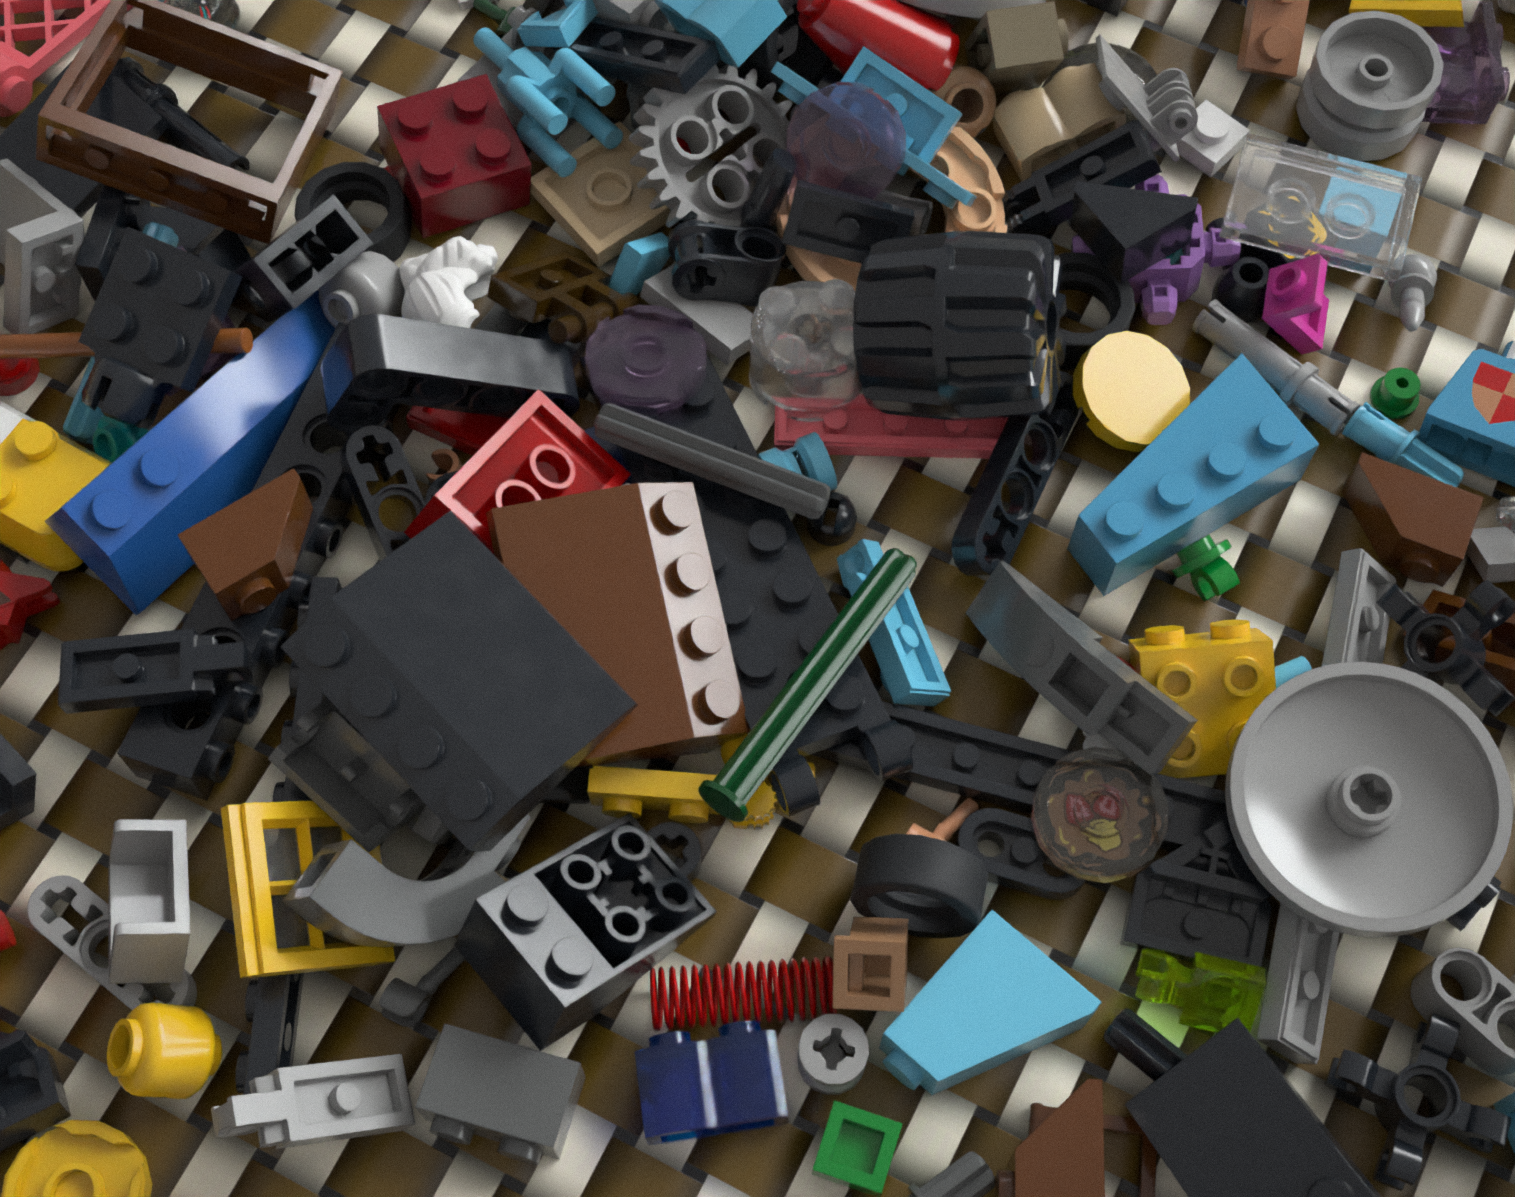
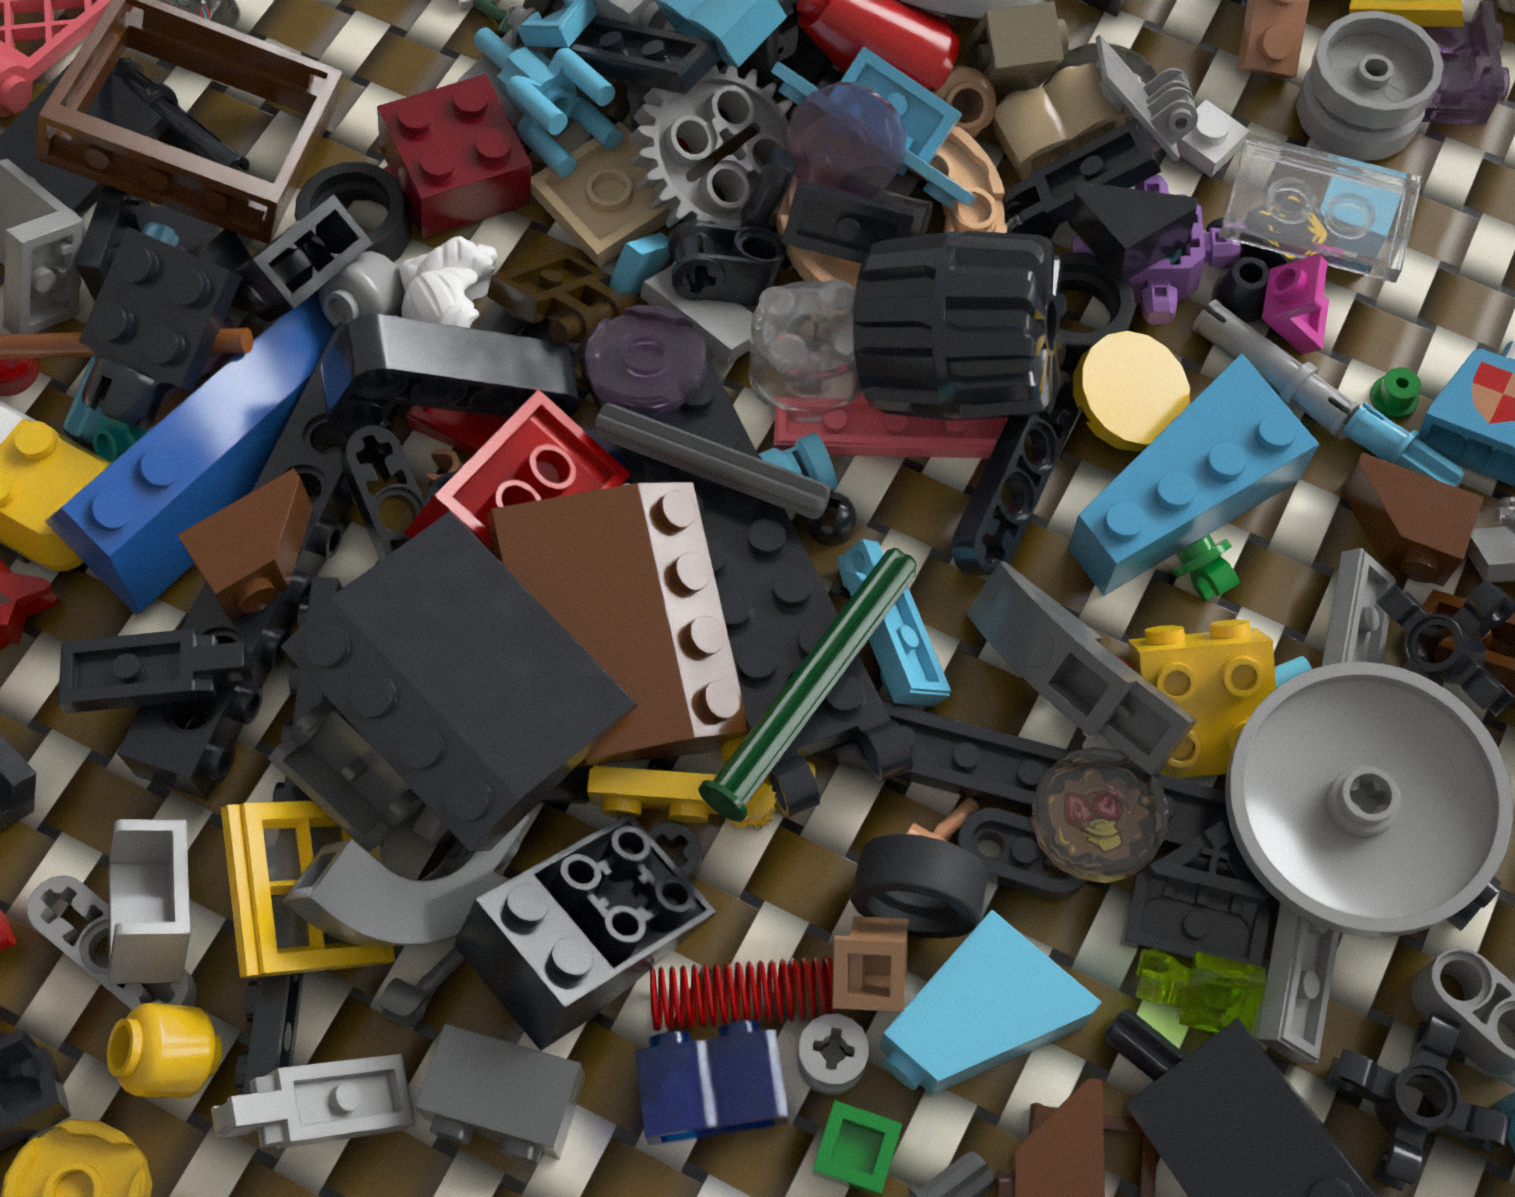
(1414, 289): light grey bar -> none

